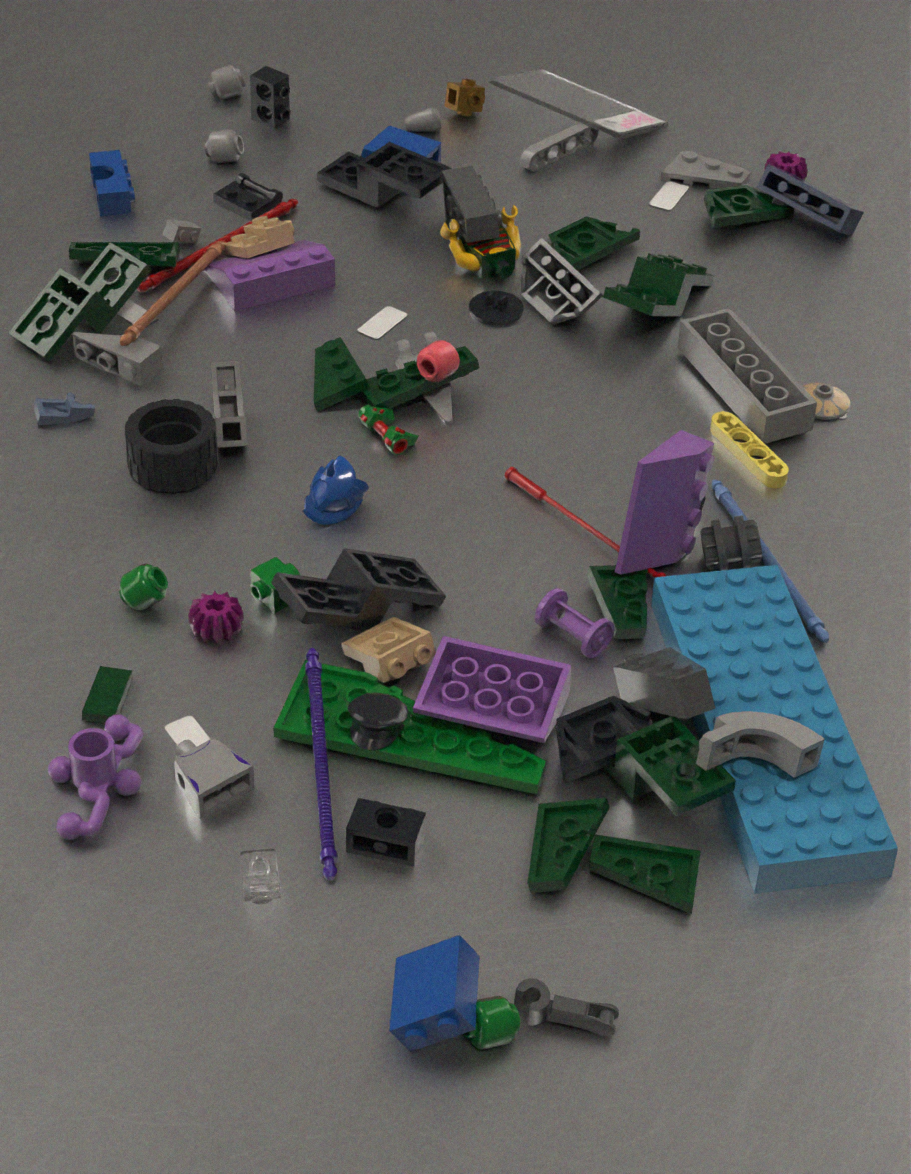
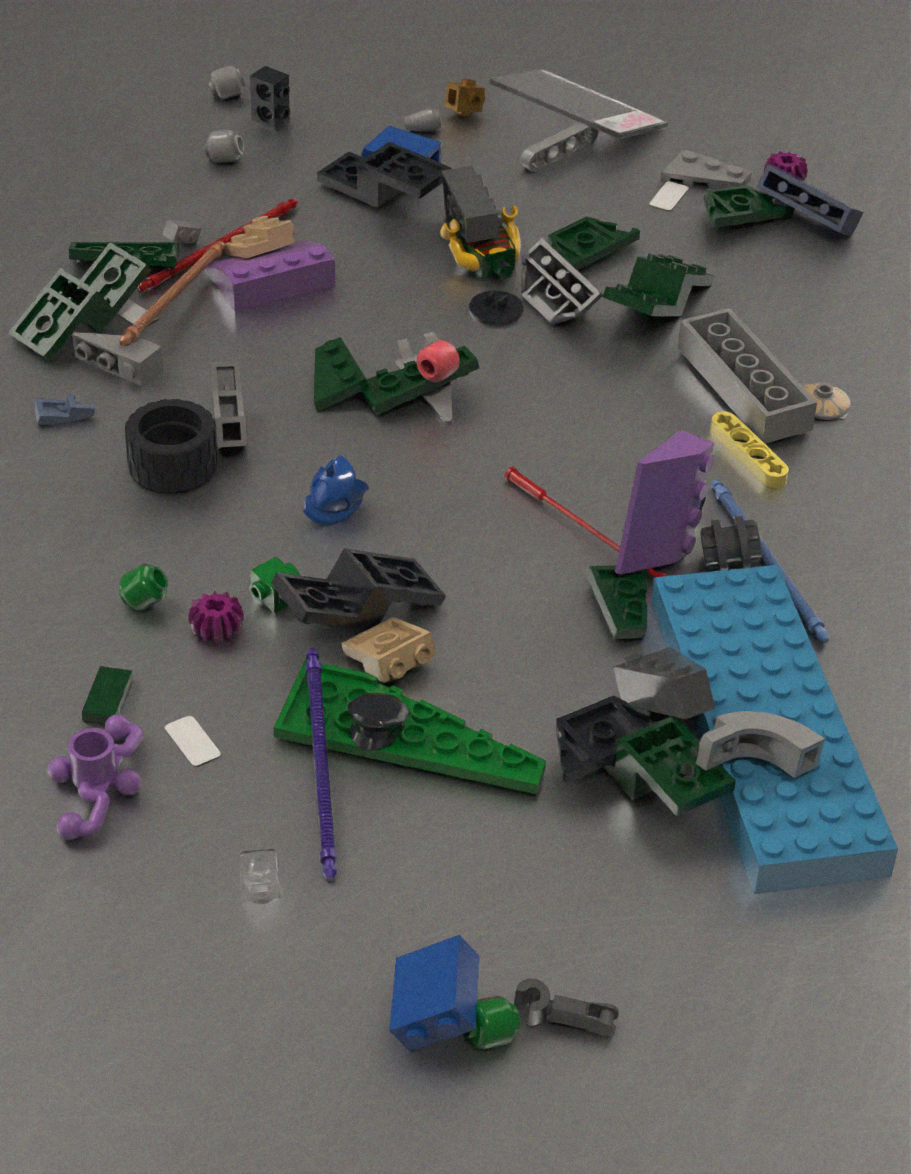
(111, 182): blue arch -> none
(211, 775): light grey torso -> none
(243, 203): black plate -> none
(377, 419): green piece -> none
(382, 322): white sticker -> none
(386, 832): black brick -> none
(494, 689): medium lavender slope -> none
(562, 840): dark green wing -> none
(593, 635): medium lavender hose -> none
(650, 868): dark green wing -> none

